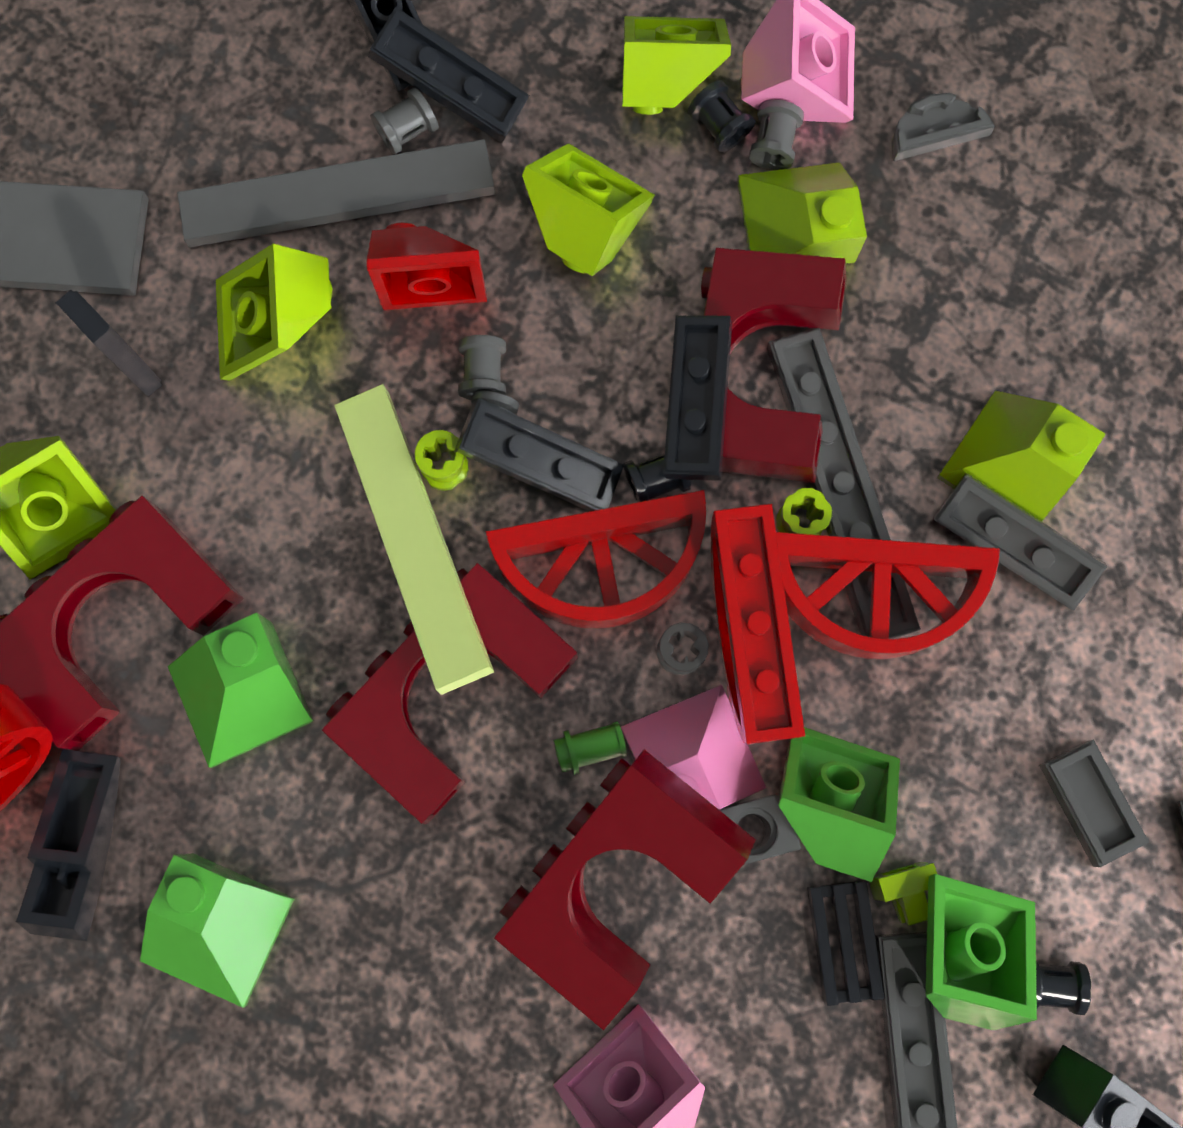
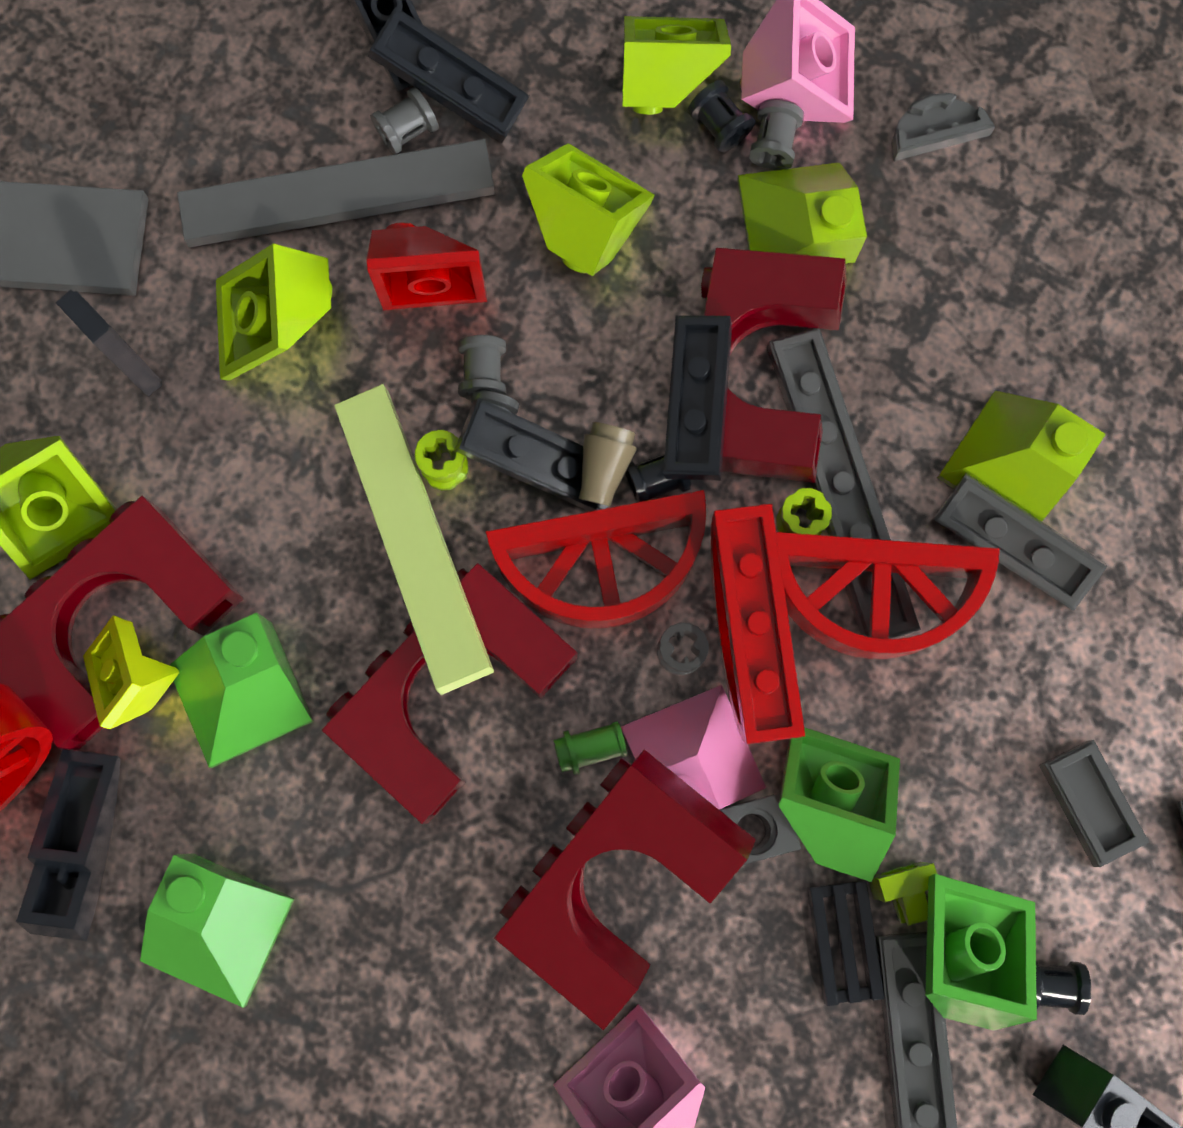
(122, 678): none -> neon yellow slope
(605, 461): none -> dark tan cone

